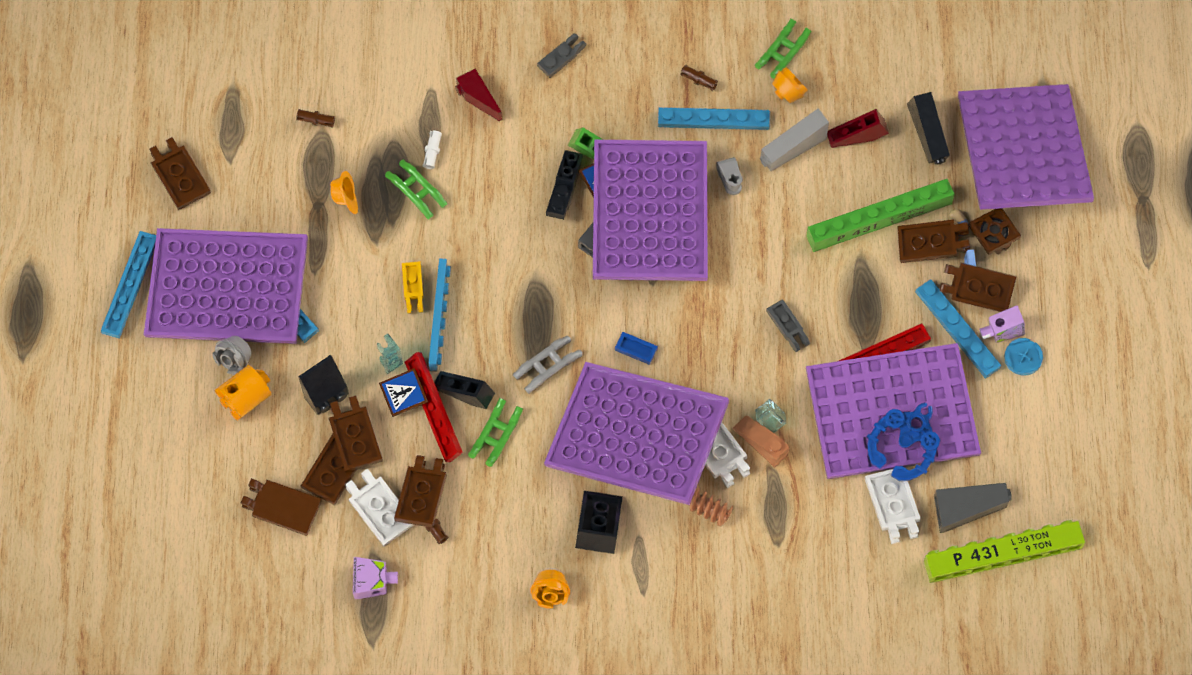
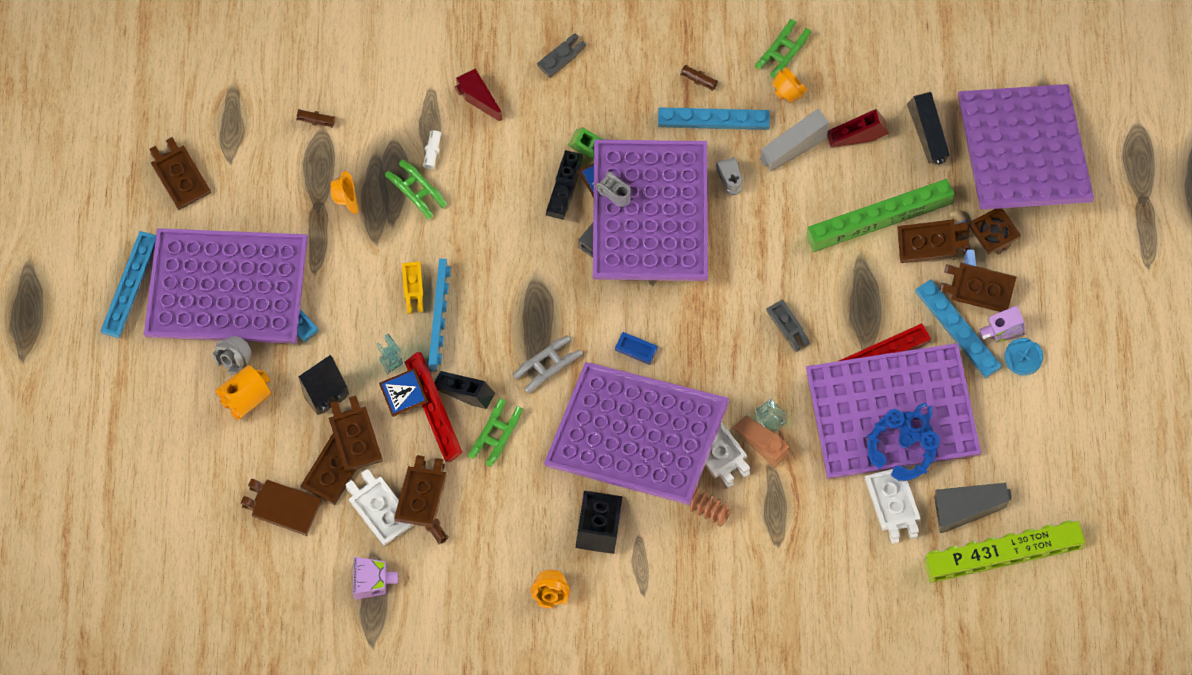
(612, 187): none -> light grey piece

